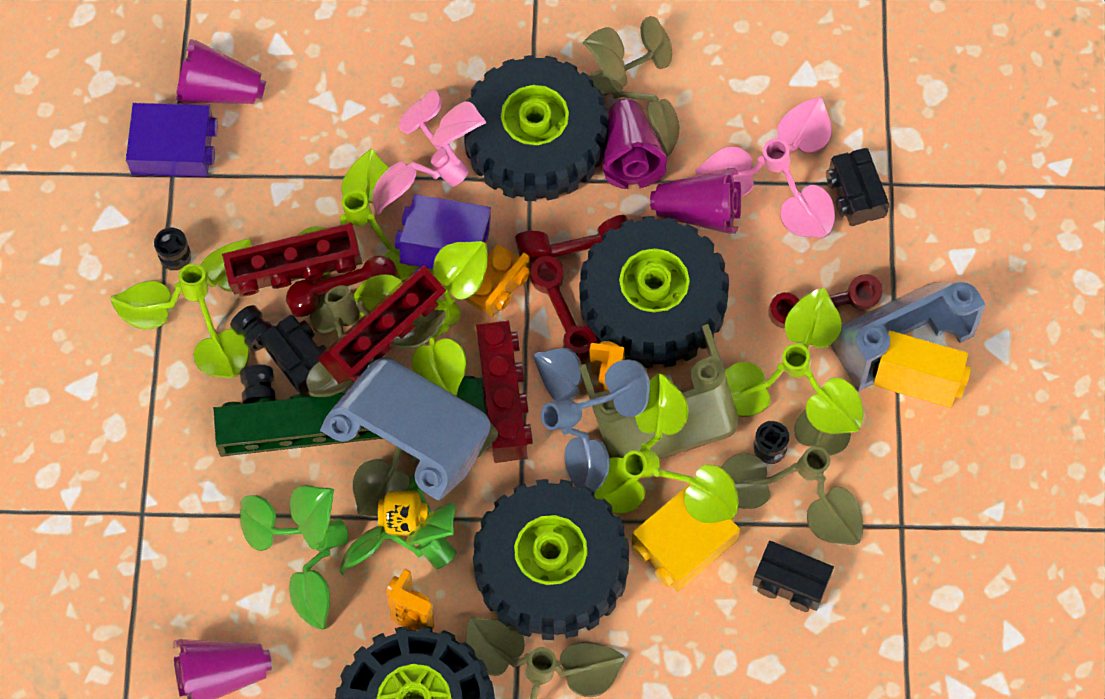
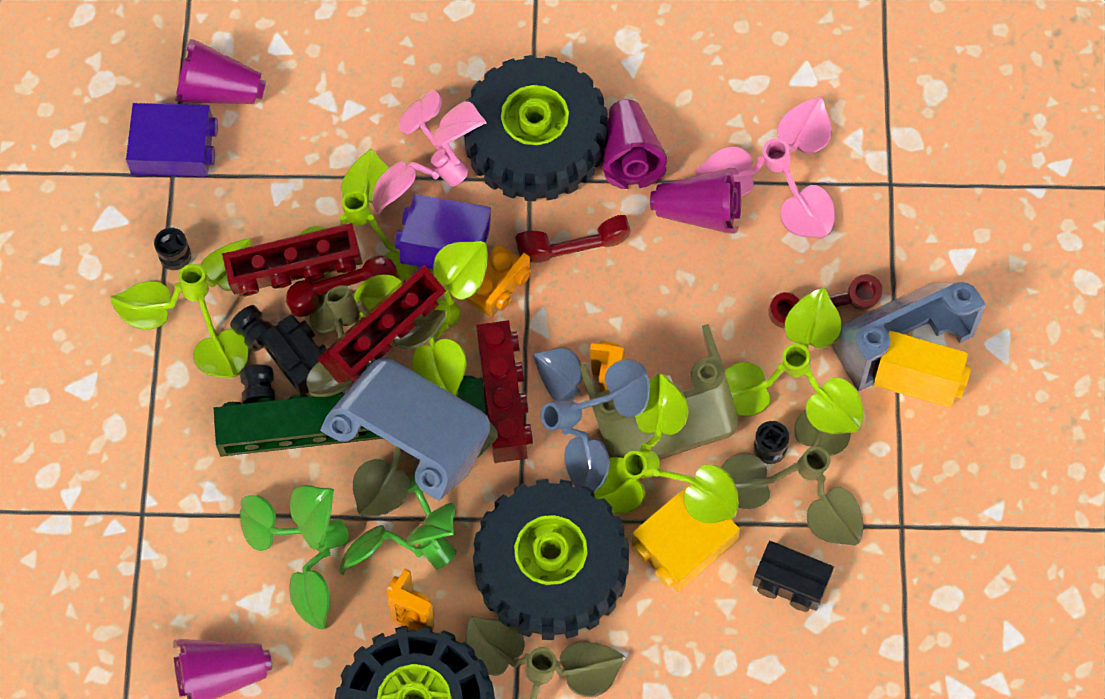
(401, 512): yellow head -> none
(547, 278): dark red piece -> none
(609, 52): olive plant -> none
(654, 290): black wheel -> none
(857, 186): black brick -> none

